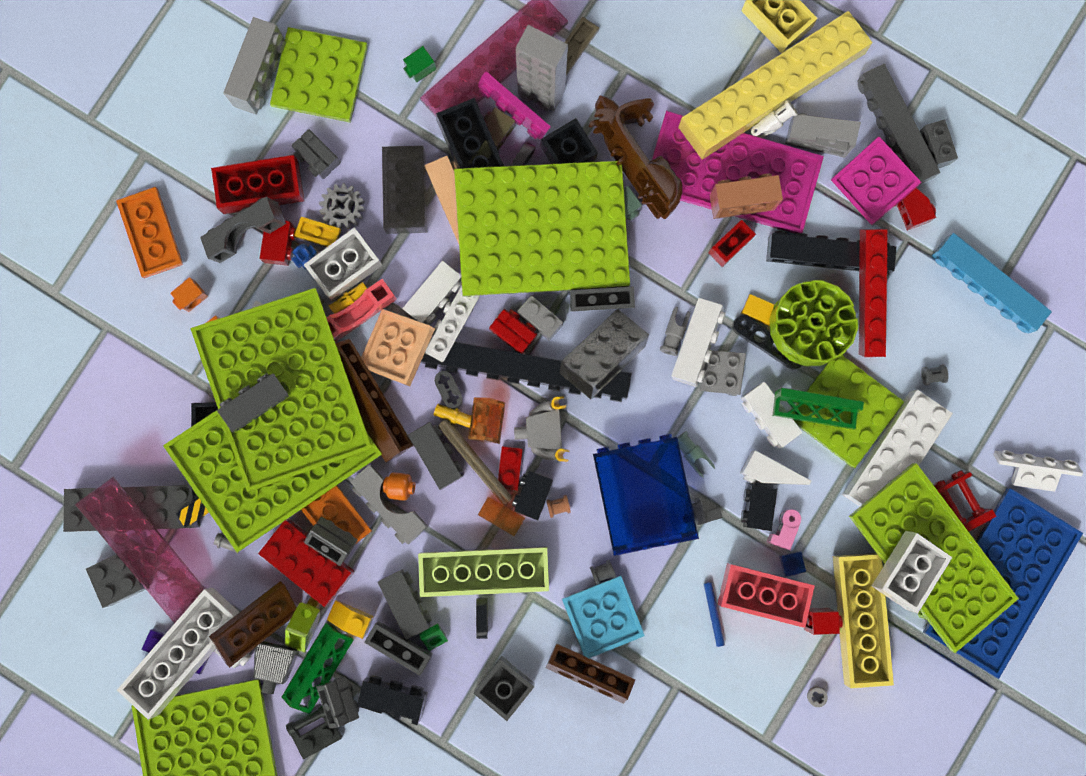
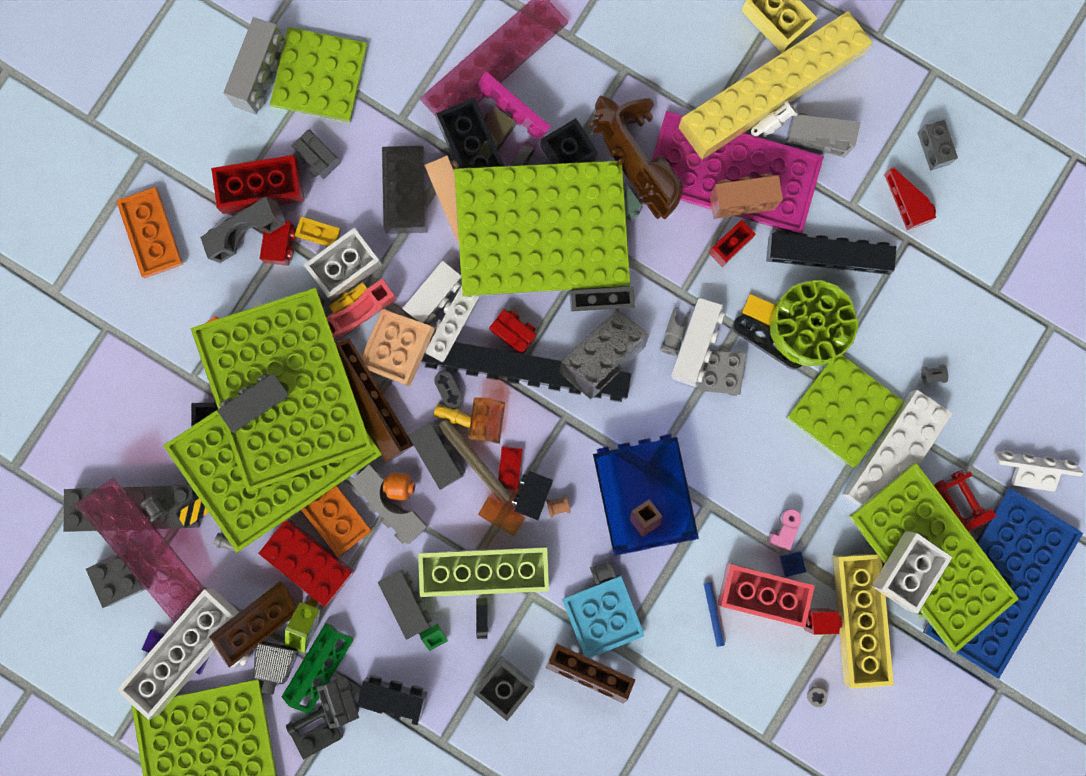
(154, 508): none -> dark grey bush
(188, 295): orange brick -> none
(303, 254): blue gear -> none
(330, 541): dark grey brick -> none
(348, 201): light grey gear -> none
(350, 619): yellow slope -> none
(398, 648): dark grey brick -> none
(419, 64): green brick -> none
(540, 317): light grey brick -> none
(541, 68): light grey brick -> none
(544, 431): light grey torso -> none
(579, 40): dark tan tile -> none
(645, 517): none -> brick
(692, 452): sand green piece -> none
(705, 516): dark grey piece -> none
(759, 507): black brick -> none
(760, 404): white brick -> none
(765, 470): white slope -> none
(818, 400): green fence -> none
(872, 292): red brick -> none
(876, 181): dark pink plate -> none
(897, 123): dark grey brick -> none
(991, 284): dark azure brick -> none

